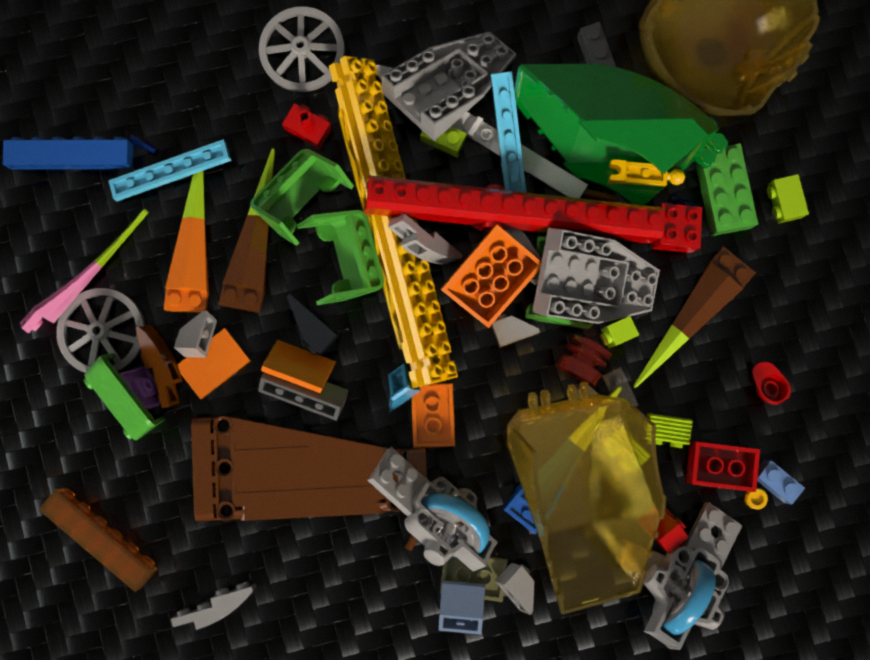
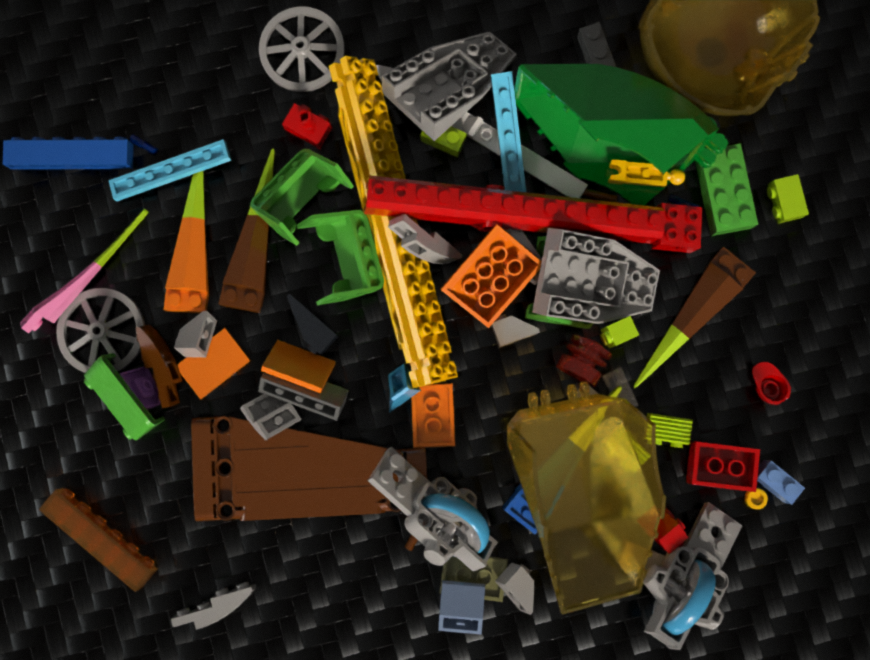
(270, 415): none -> light grey slope

